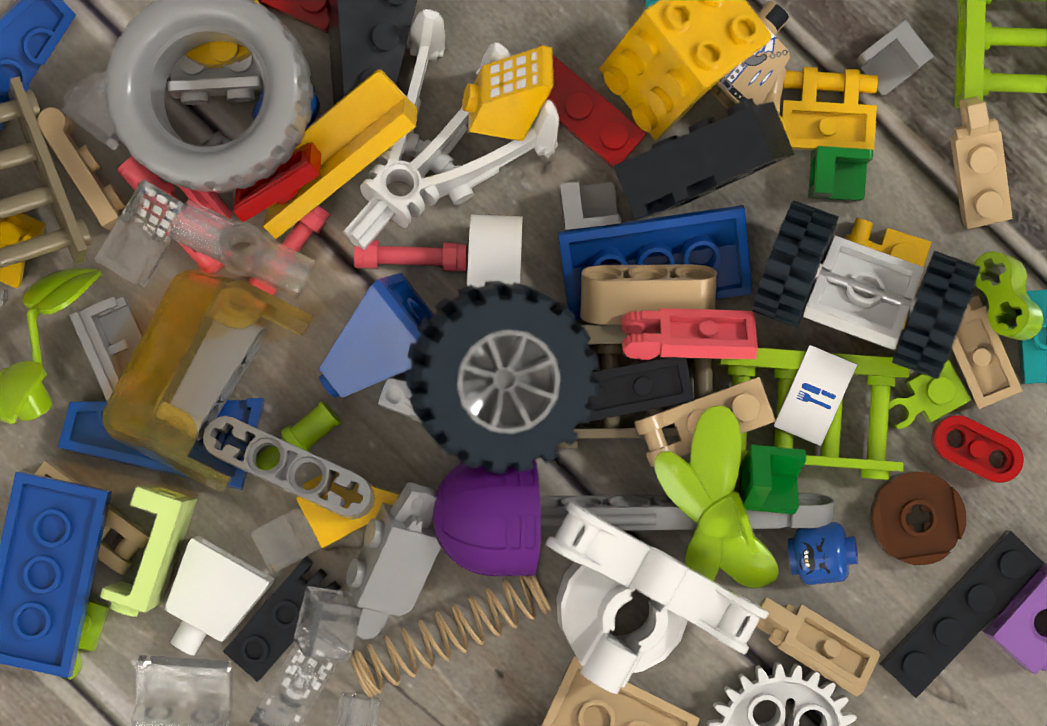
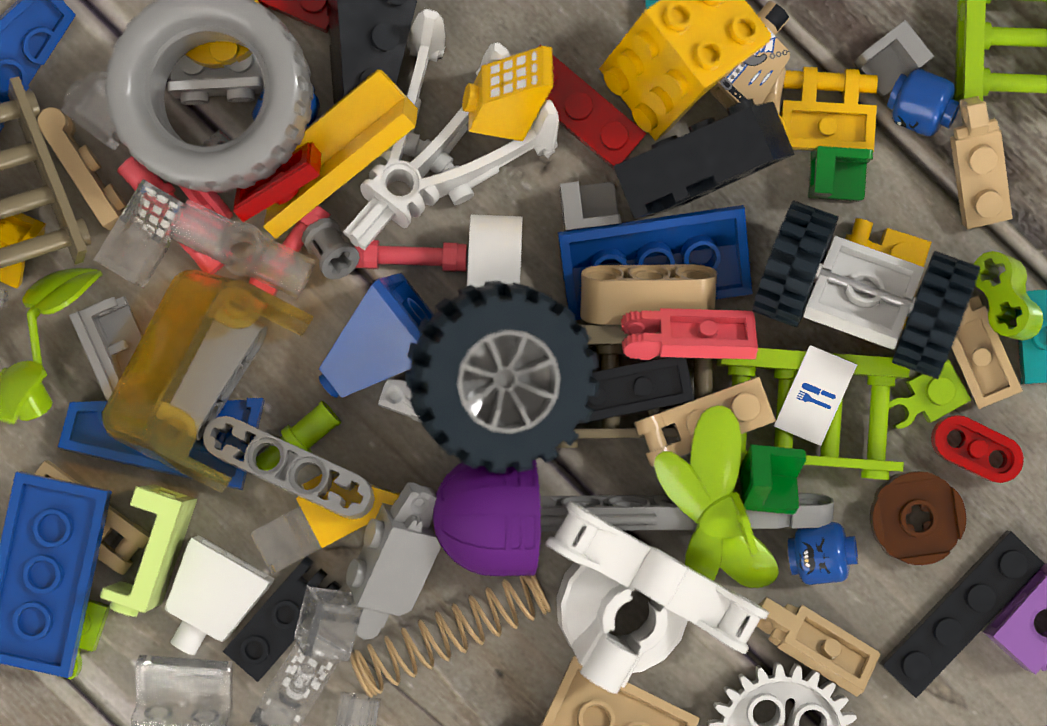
(330, 248): none -> light grey bush
(923, 102): none -> blue head

